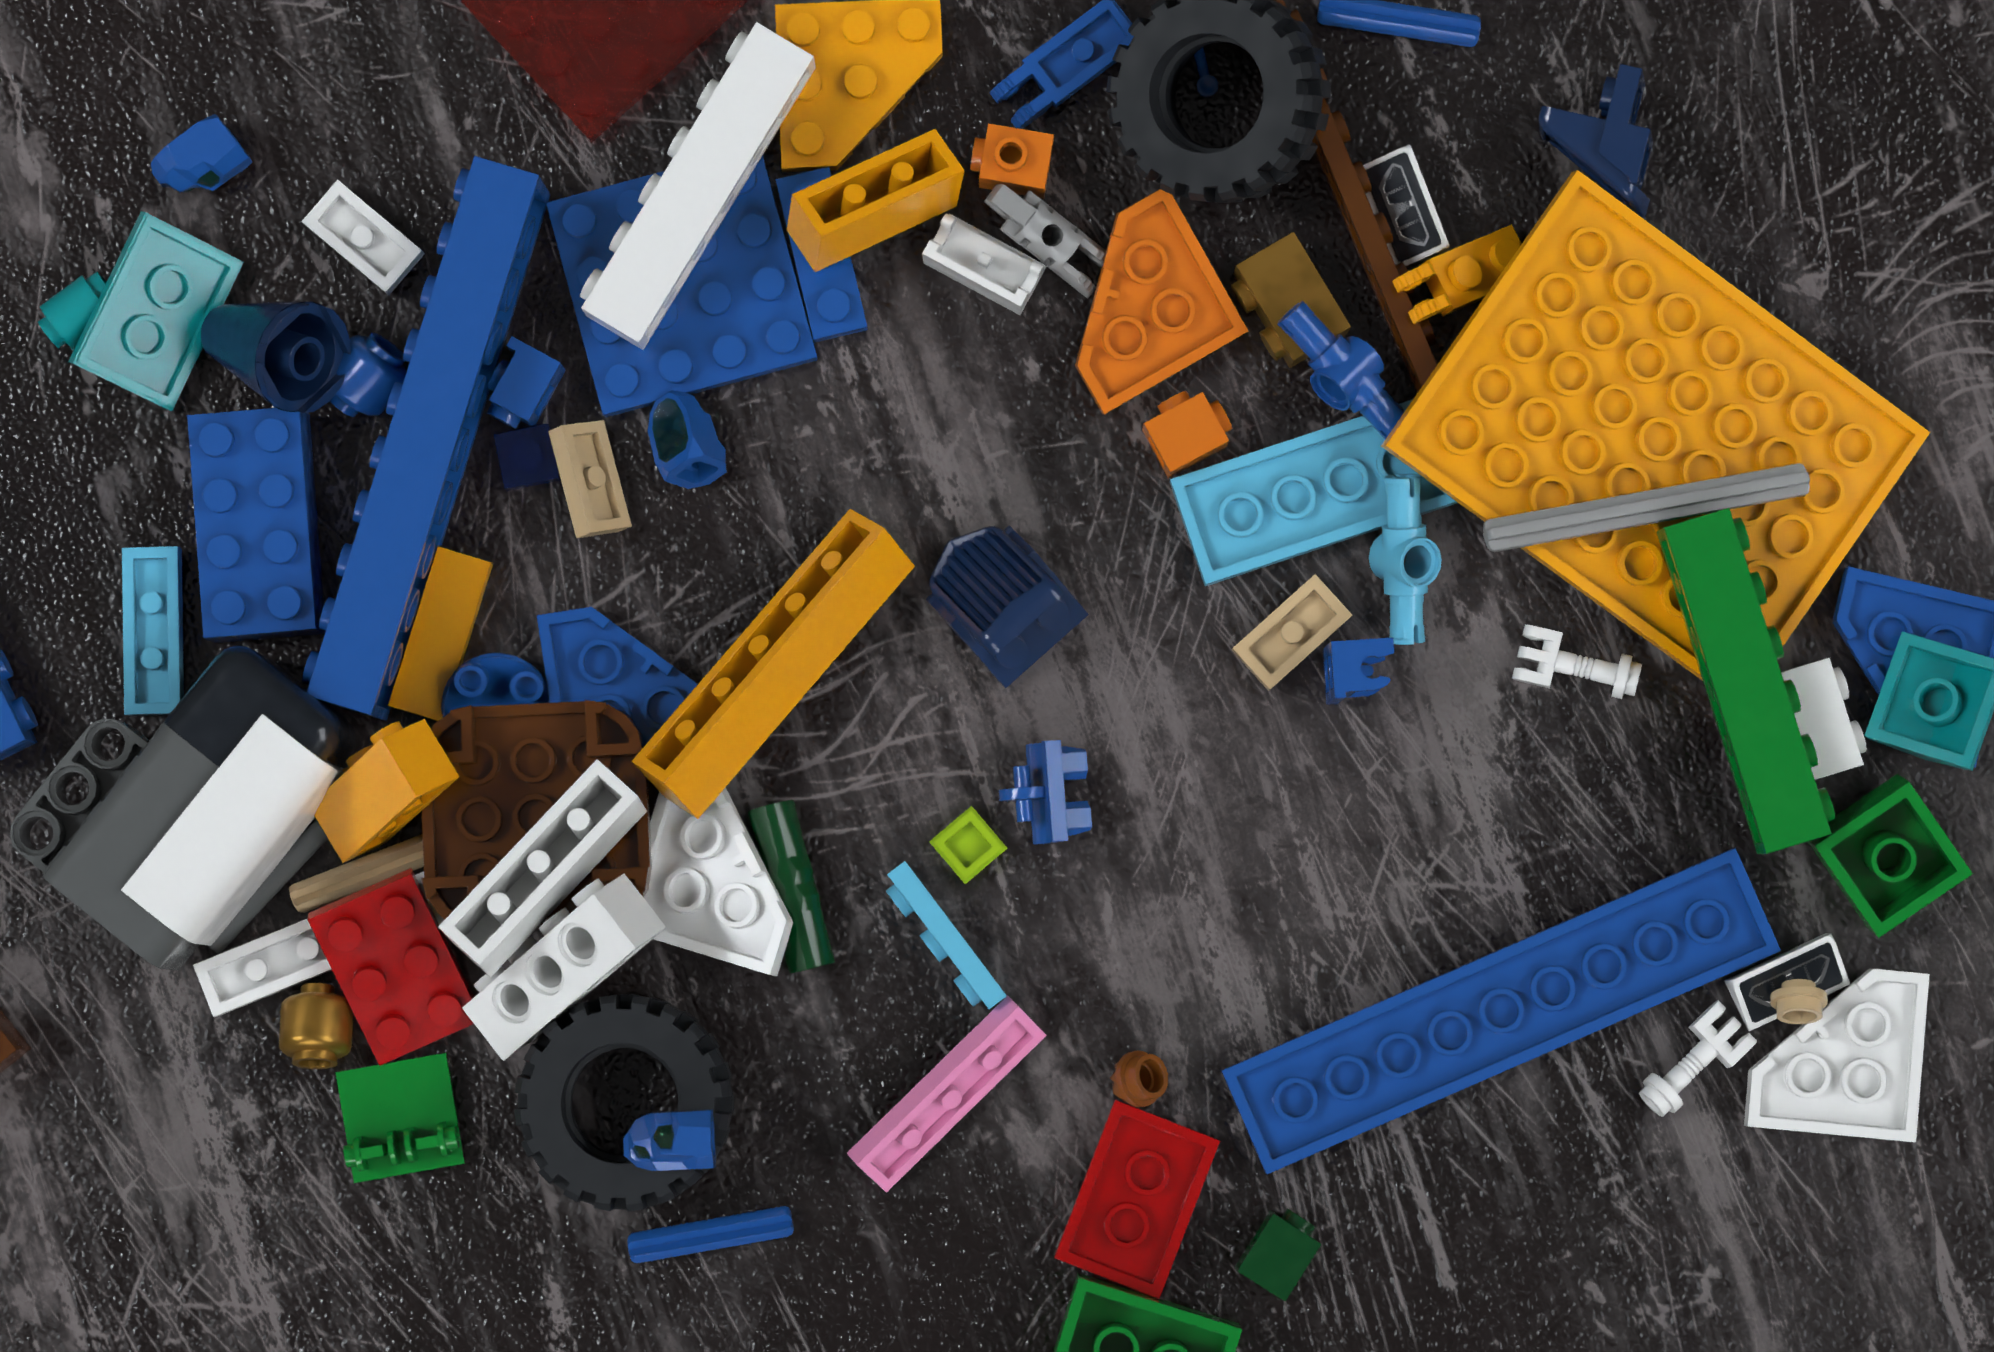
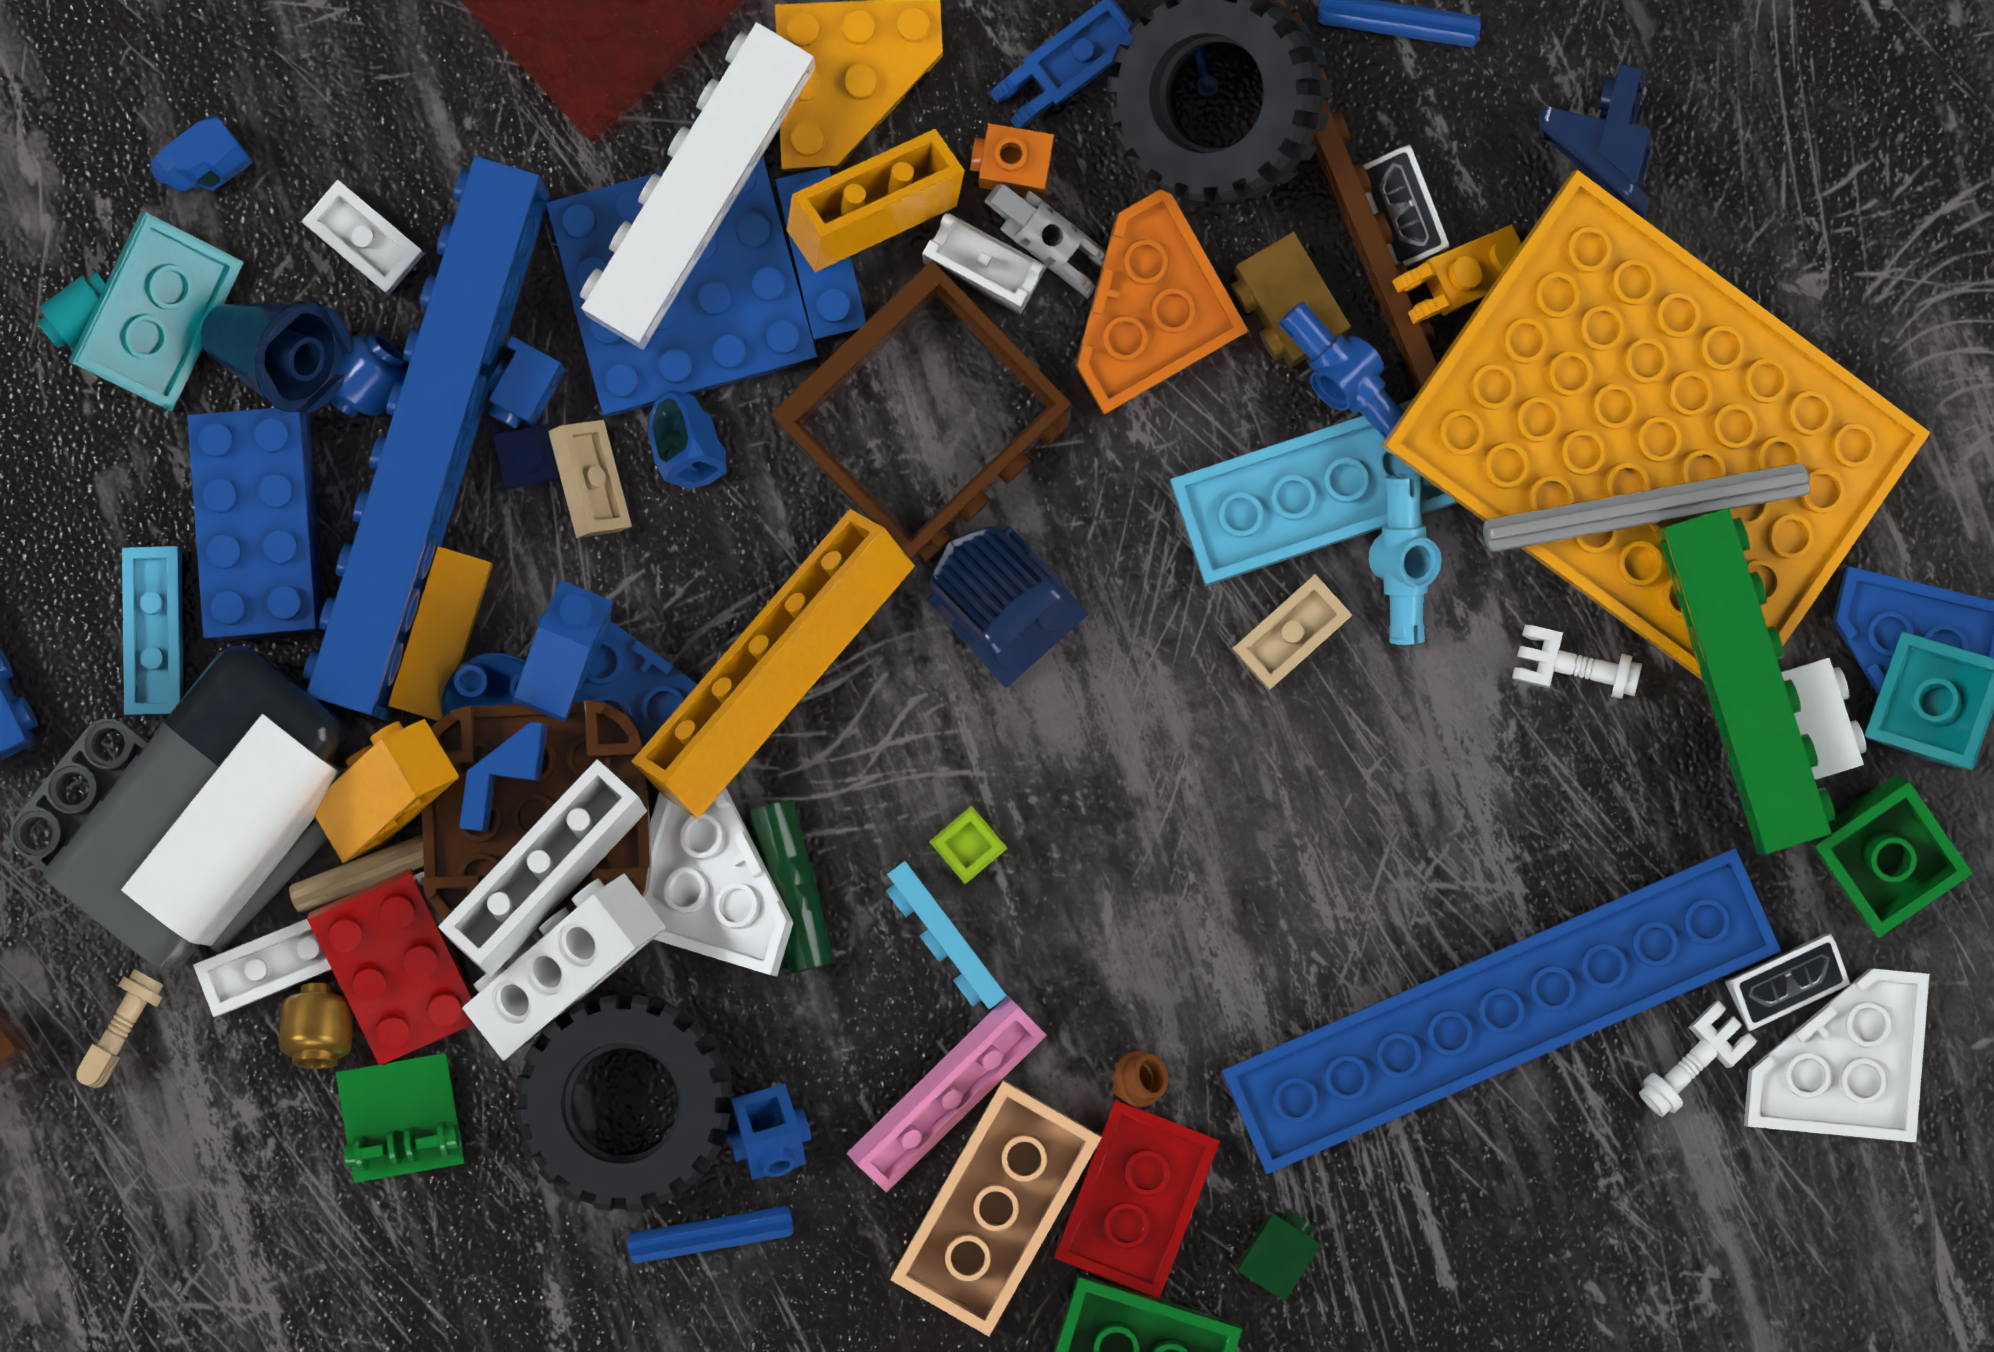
(103, 1057): none -> tan hinge
(516, 758): none -> blue slope
(563, 650): none -> blue slope
(672, 1141): blue rock -> none
(768, 1132): none -> blue brick
(863, 346): none -> reddish brown window
(995, 1207): none -> light nougat brick
(1041, 792): blue hips -> none
(1187, 431): orange brick -> none
(1344, 669): blue hinge -> none
(1799, 1002): tan plate -> none

